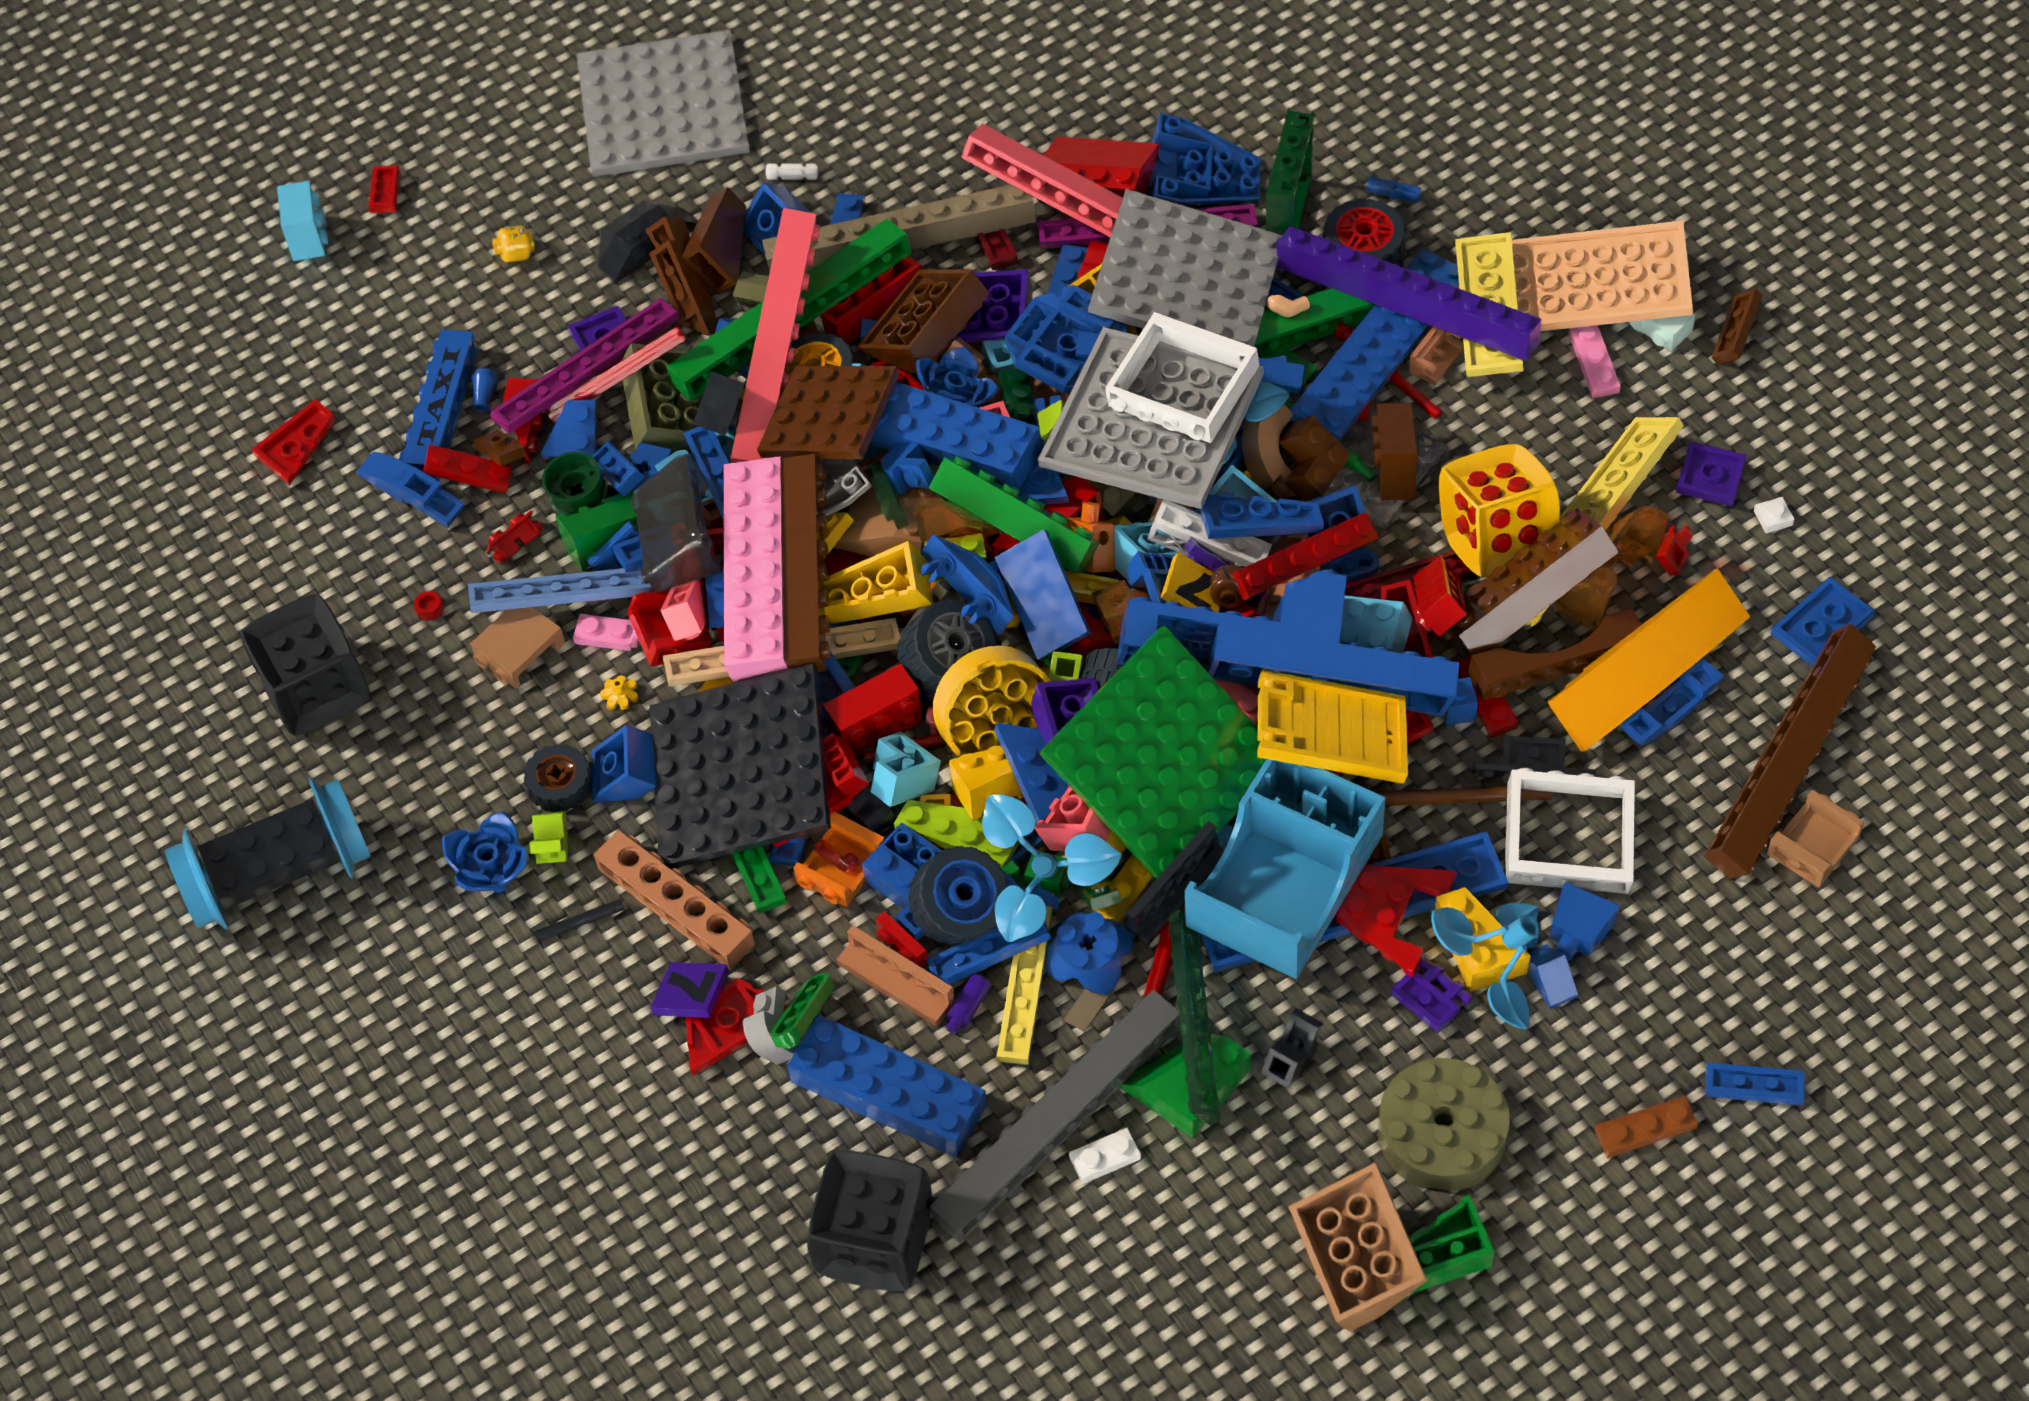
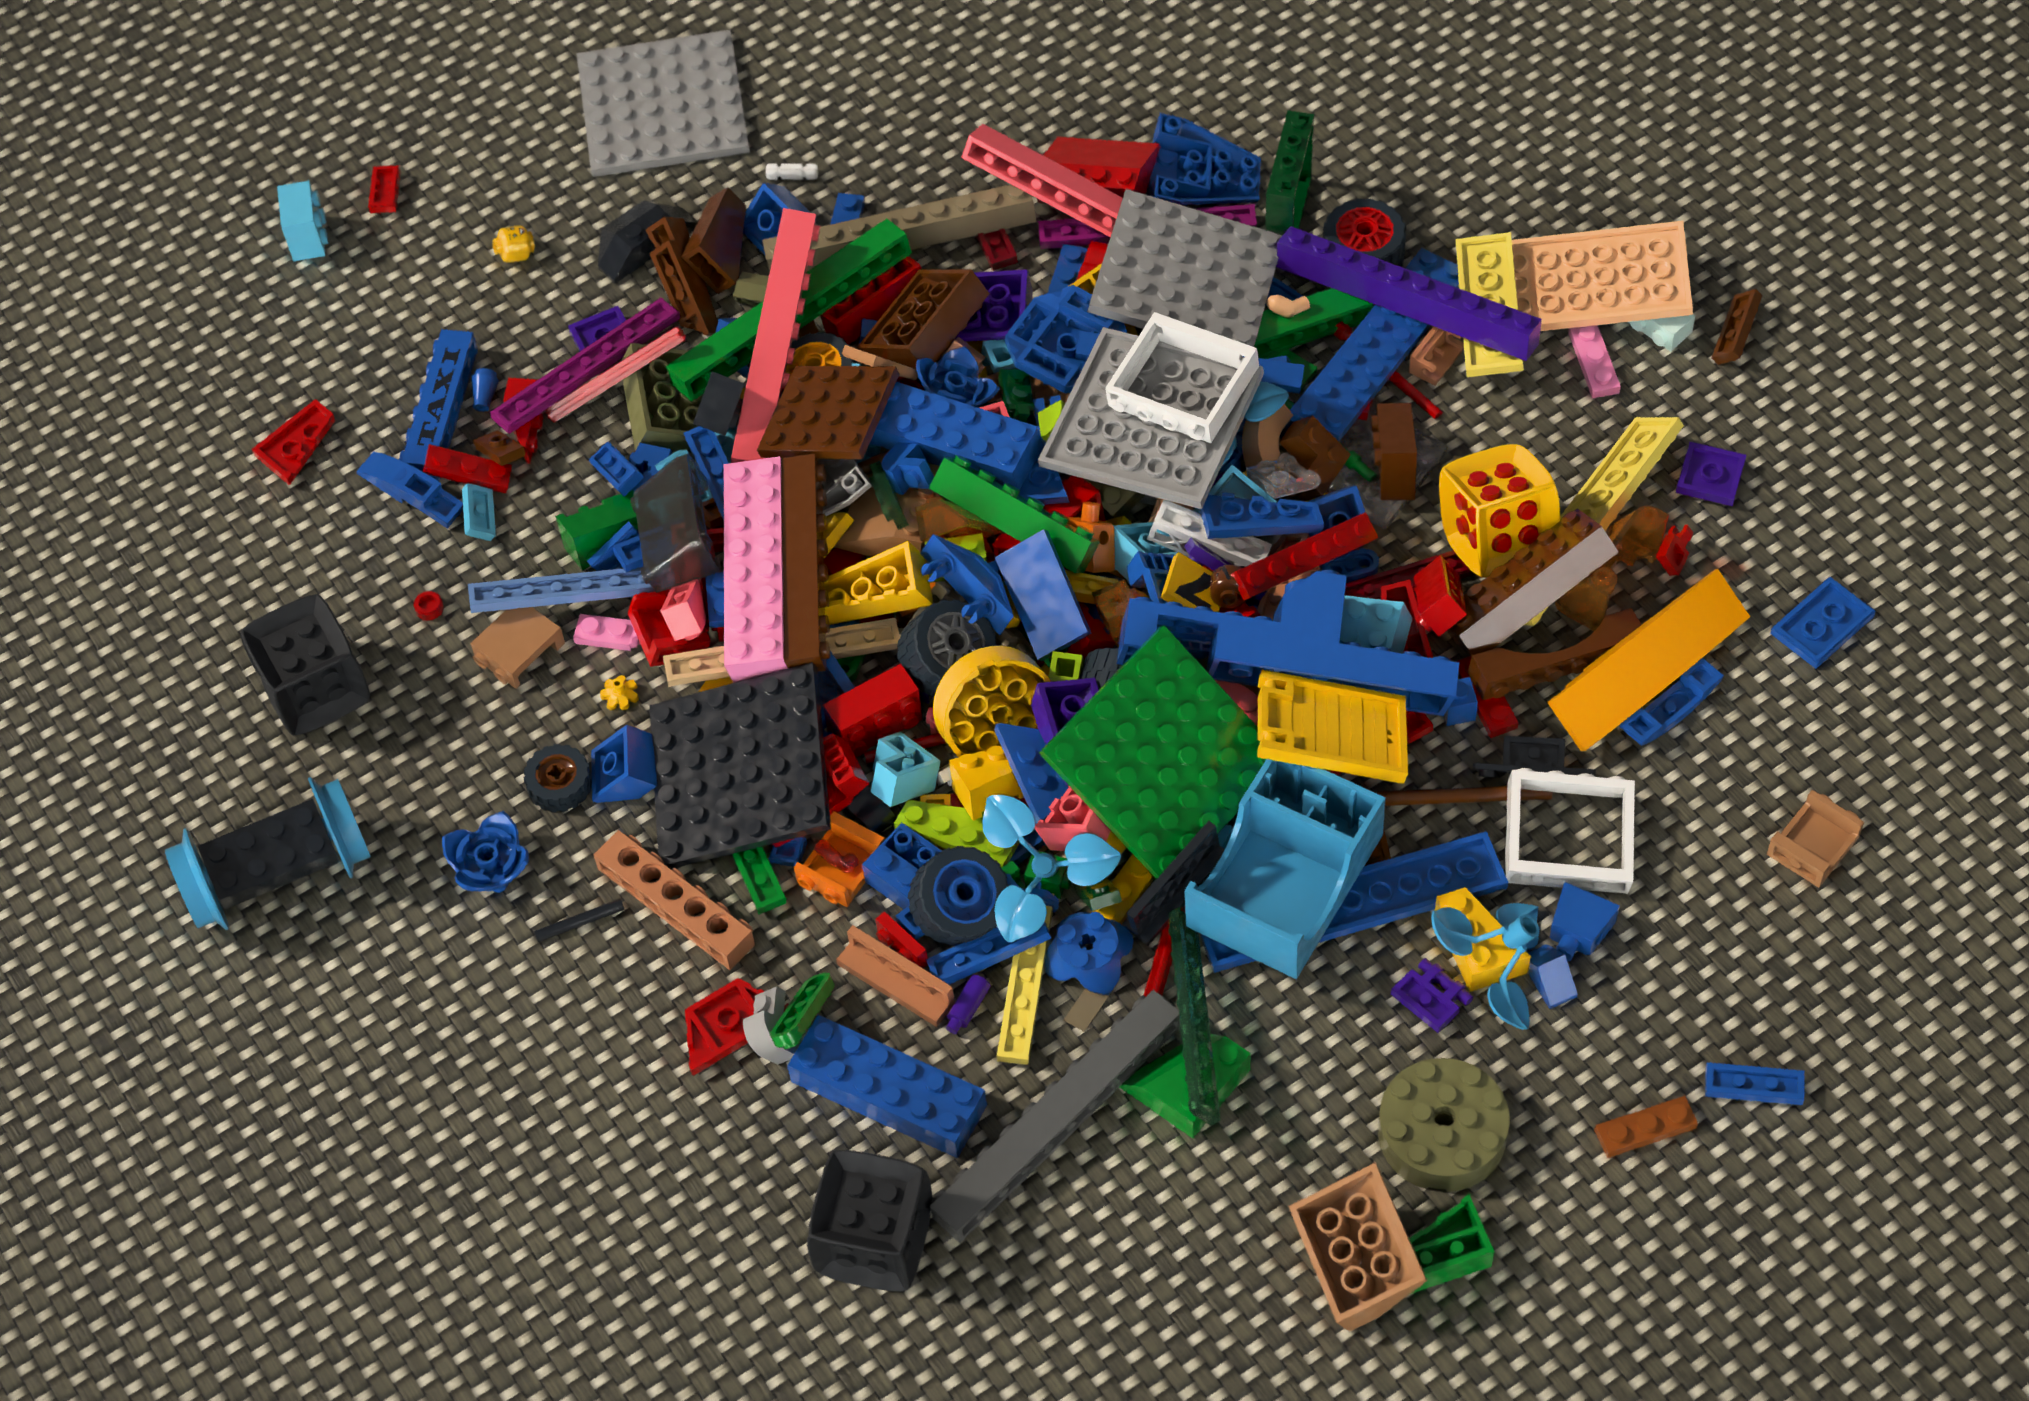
(478, 512): none -> medium azure plate
(504, 542): red hinge -> none
(550, 837): lime brick -> none
(574, 430): blue wing -> none
(574, 482): dark green wheel -> none
(690, 990): dark purple tile -> none
(874, 361): none -> medium nougat tile
(1104, 1155): white plate -> none
(1277, 482): none -> clear plate
(1294, 1050): black brick -> none
(1380, 902): red wing -> none
(1393, 189): blue axle -> none
(1773, 515): white plate -> none
(1790, 752): reddish brown brick -> none

